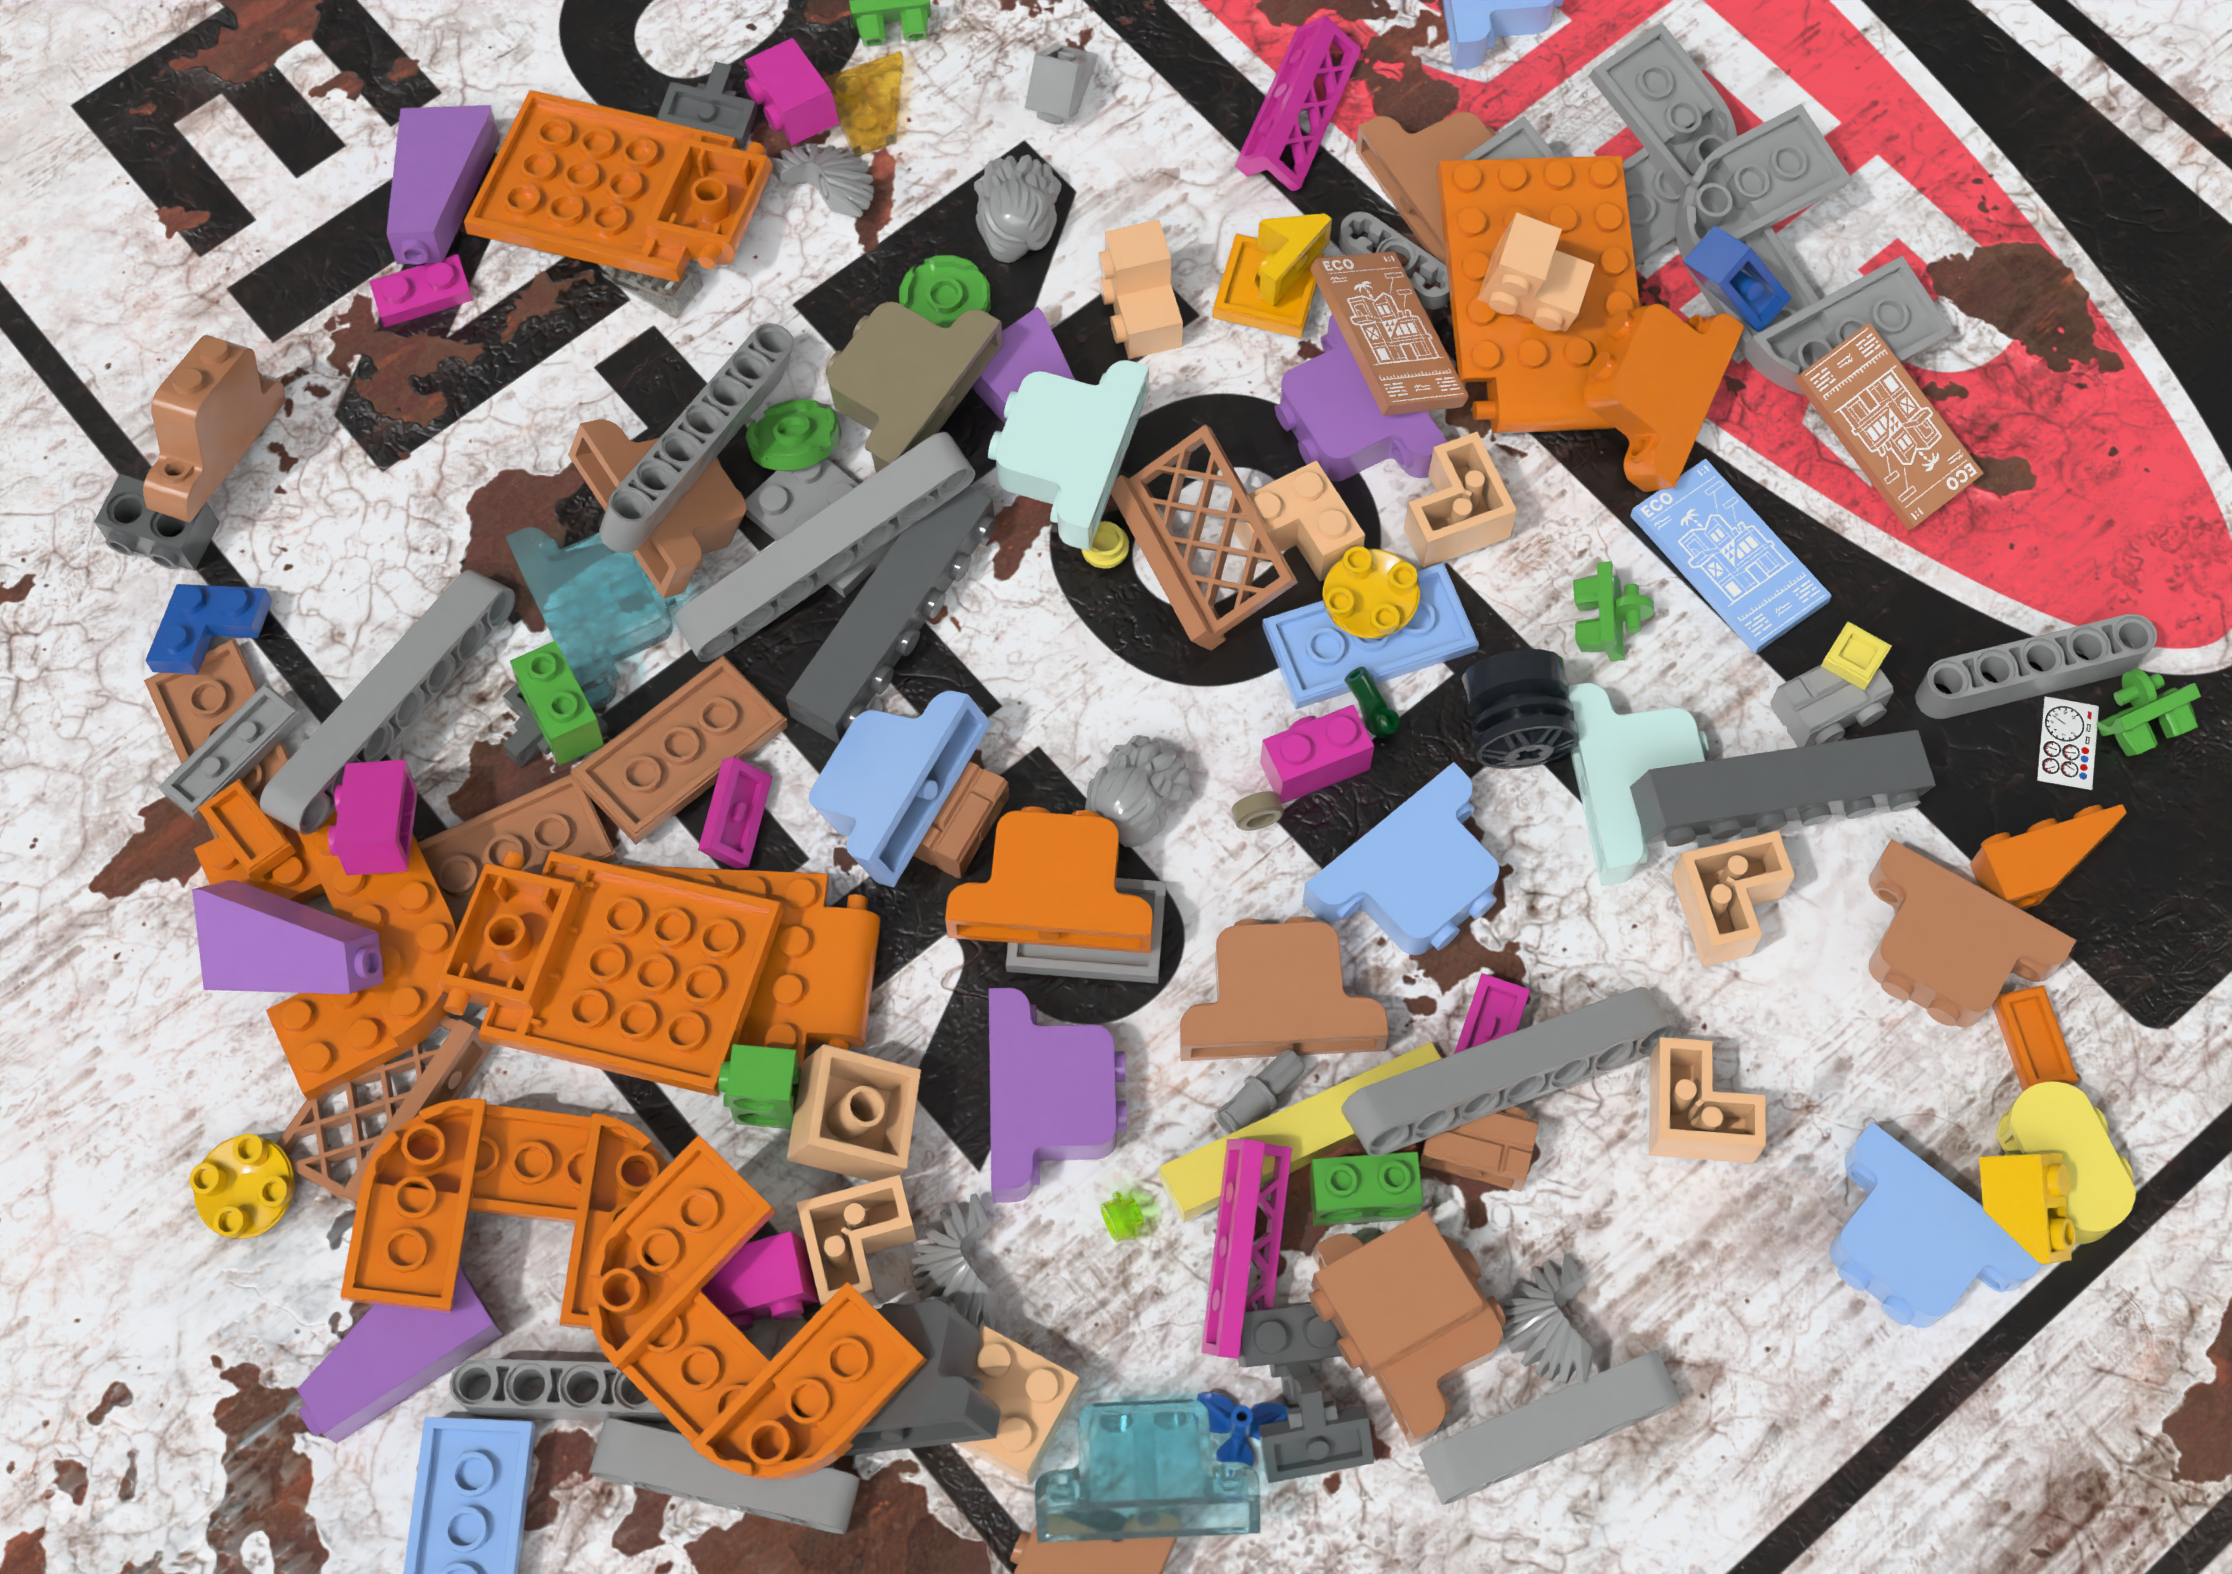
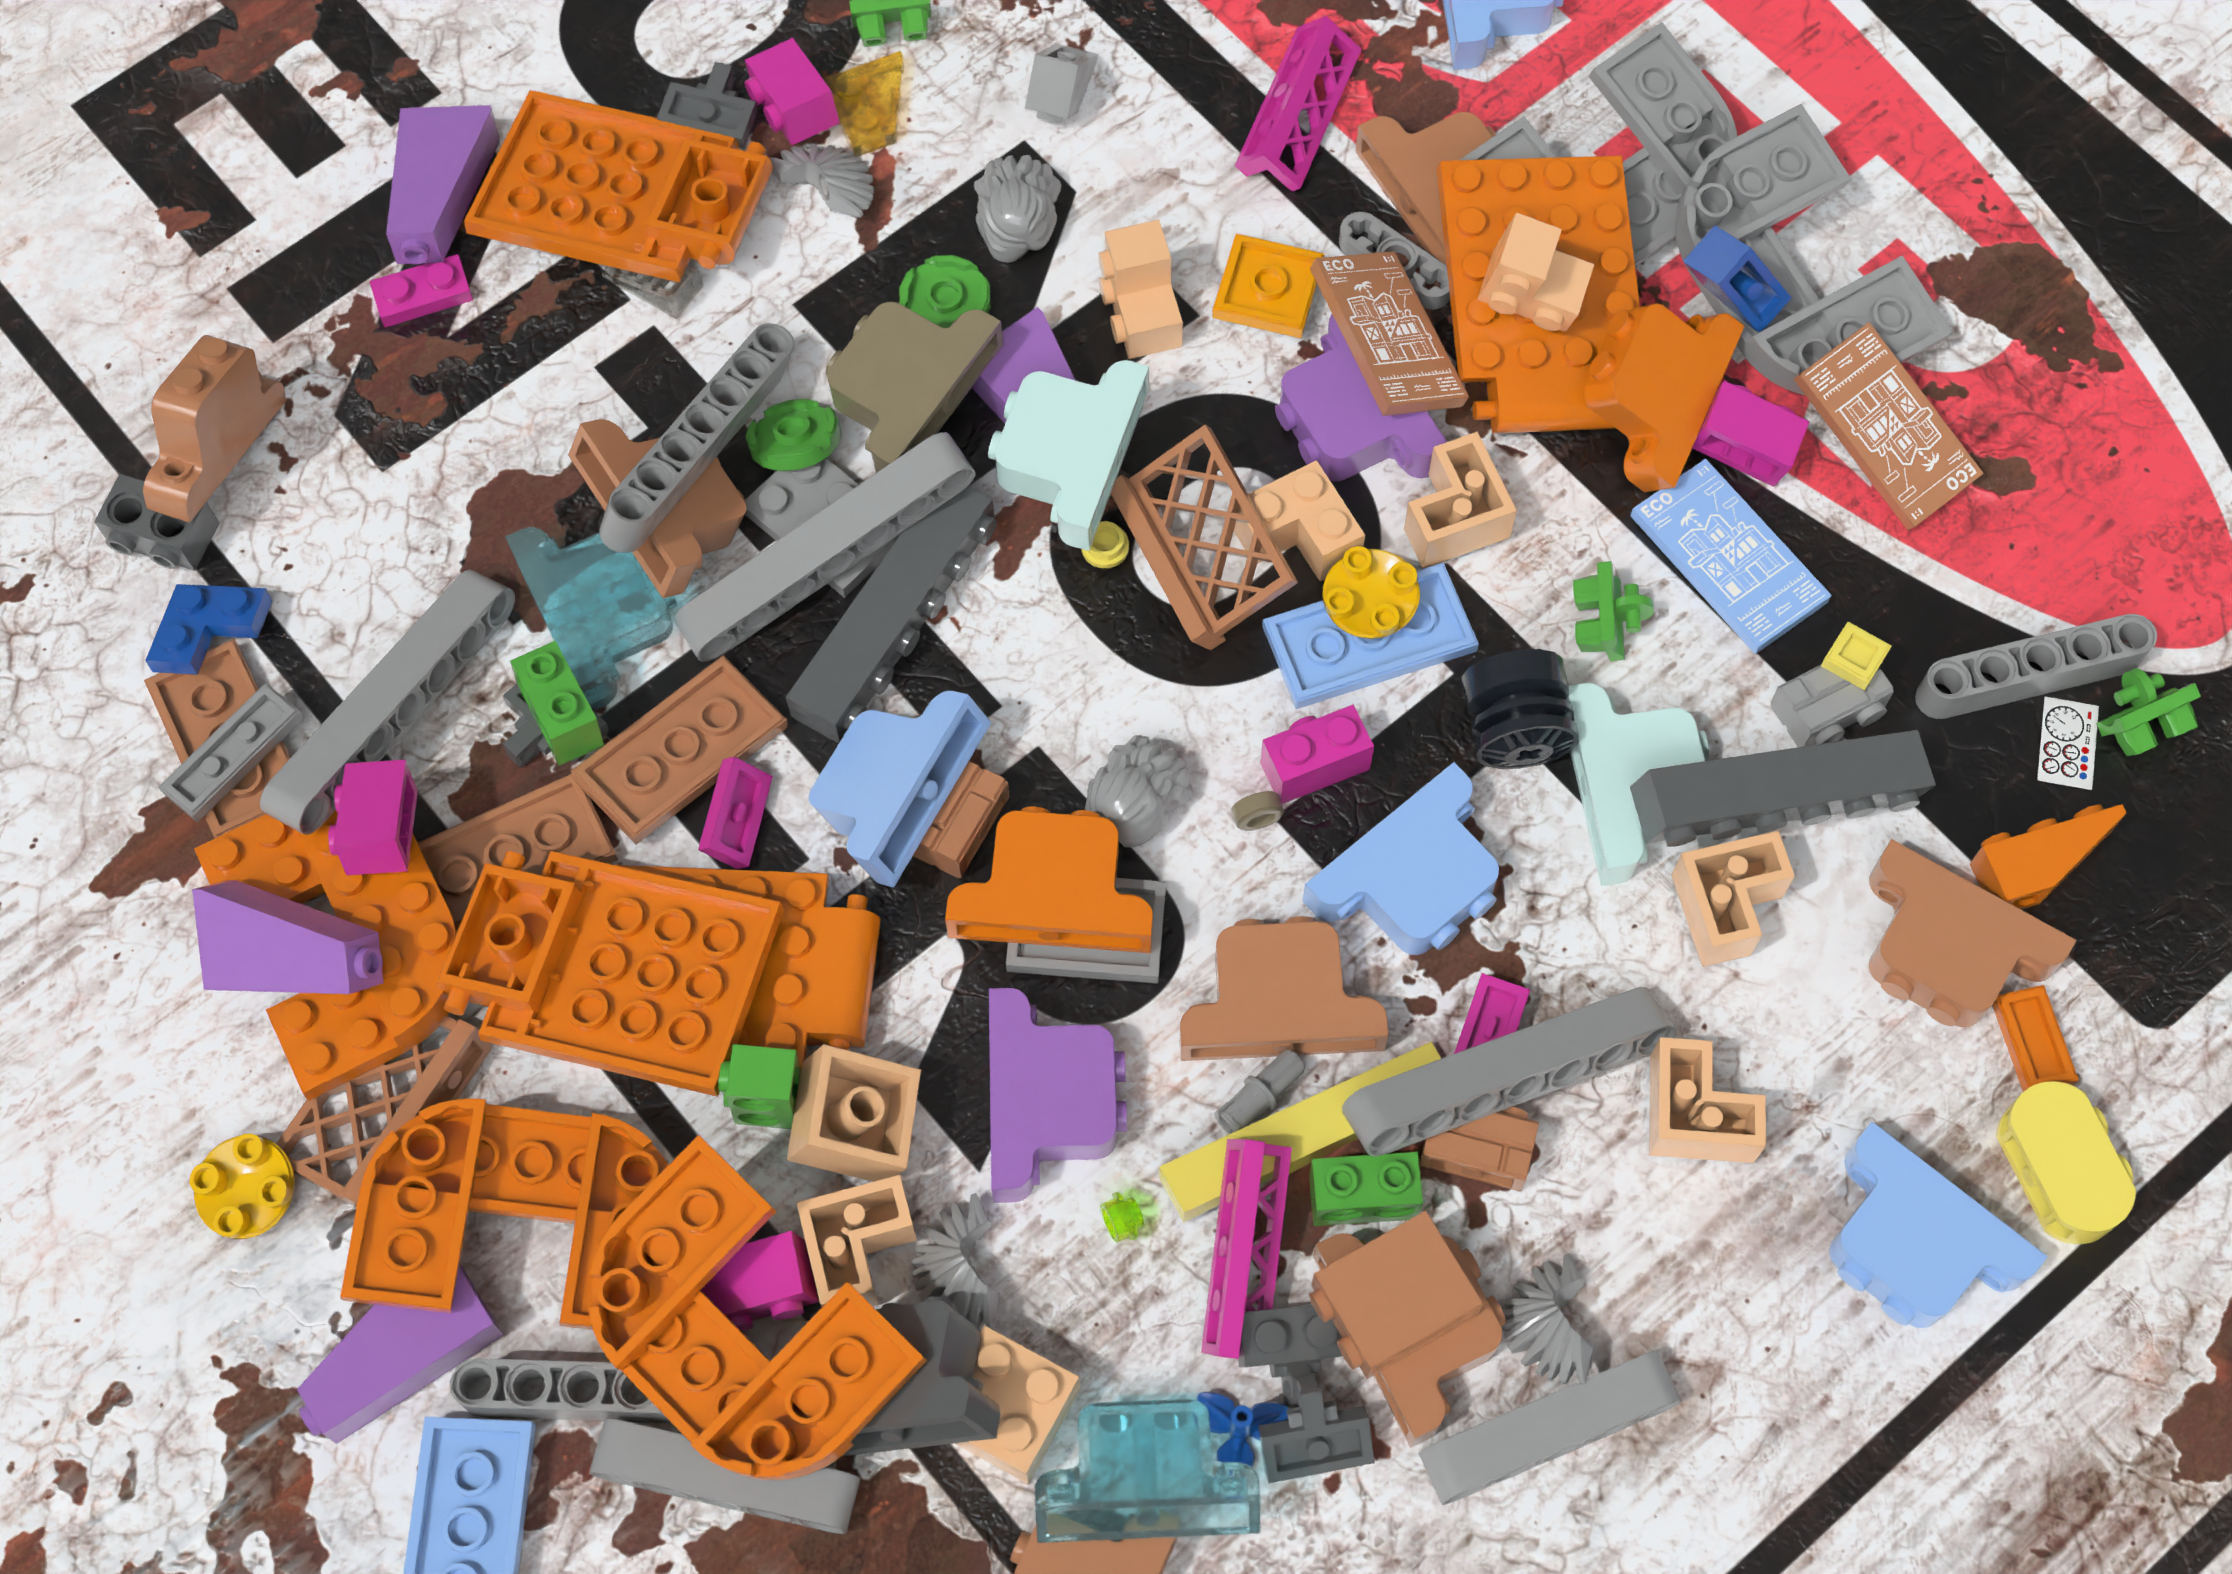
(247, 830): orange tile -> none
(1292, 248): yellow slope -> none
(1375, 709): dark green arm -> none
(1751, 434): none -> dark pink brick
(2029, 1202): yellow slope -> none

